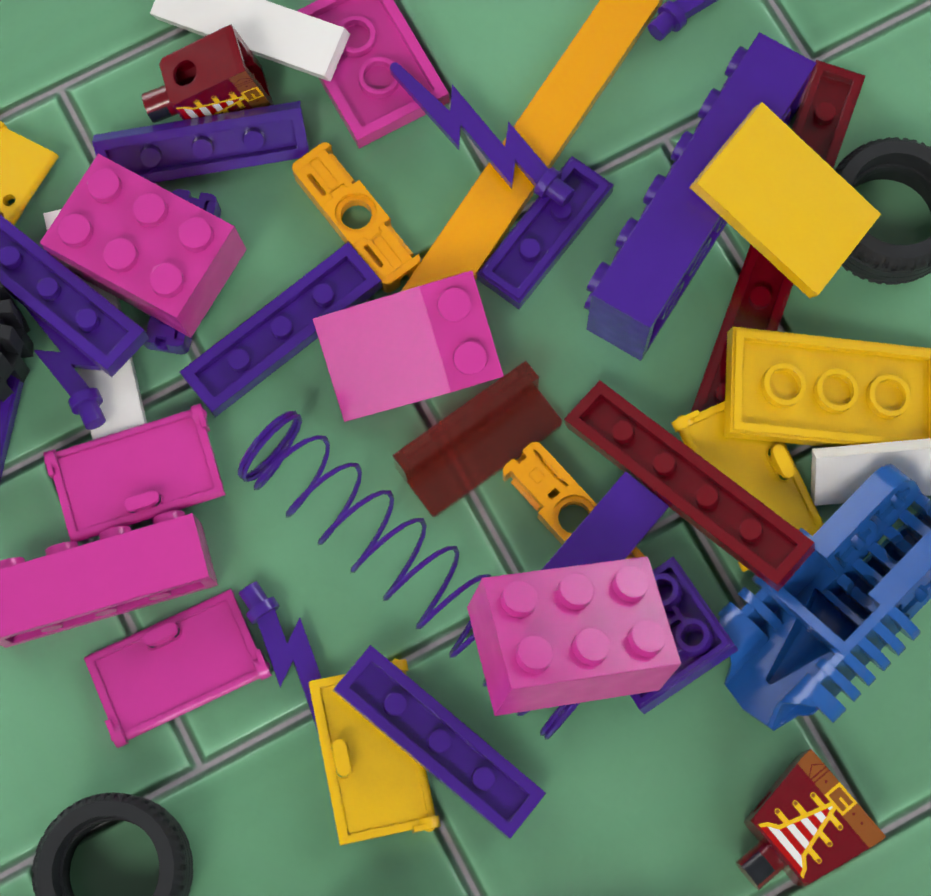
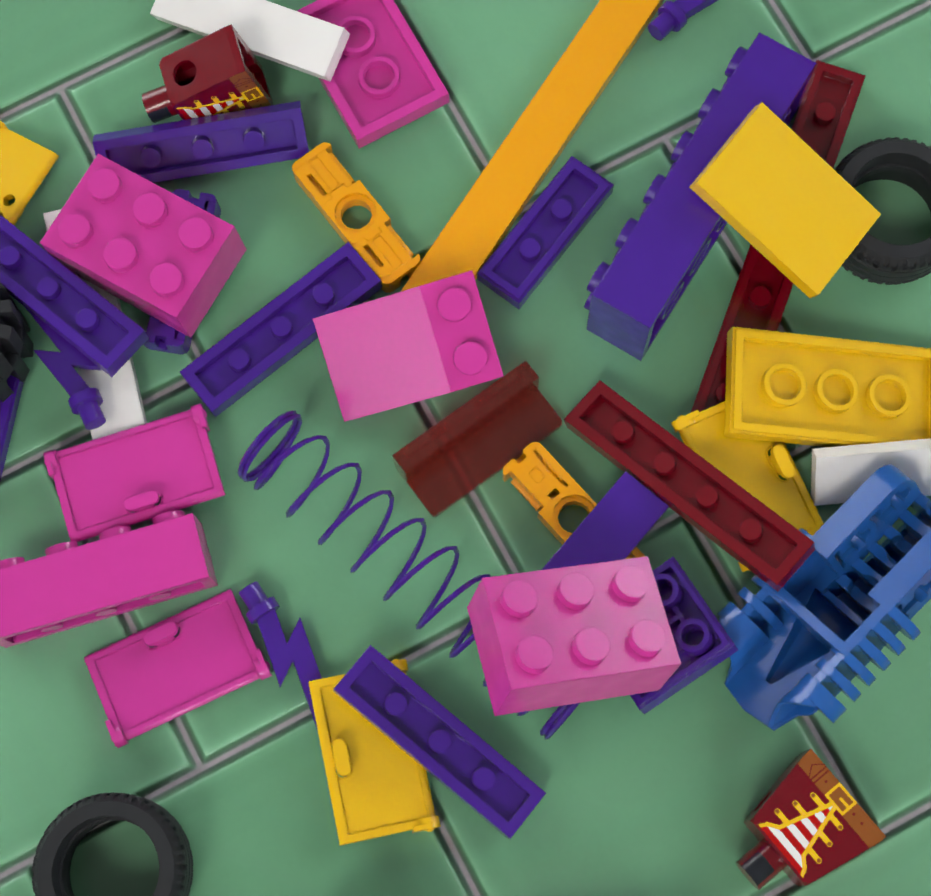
(501, 157): dark purple piece -> none

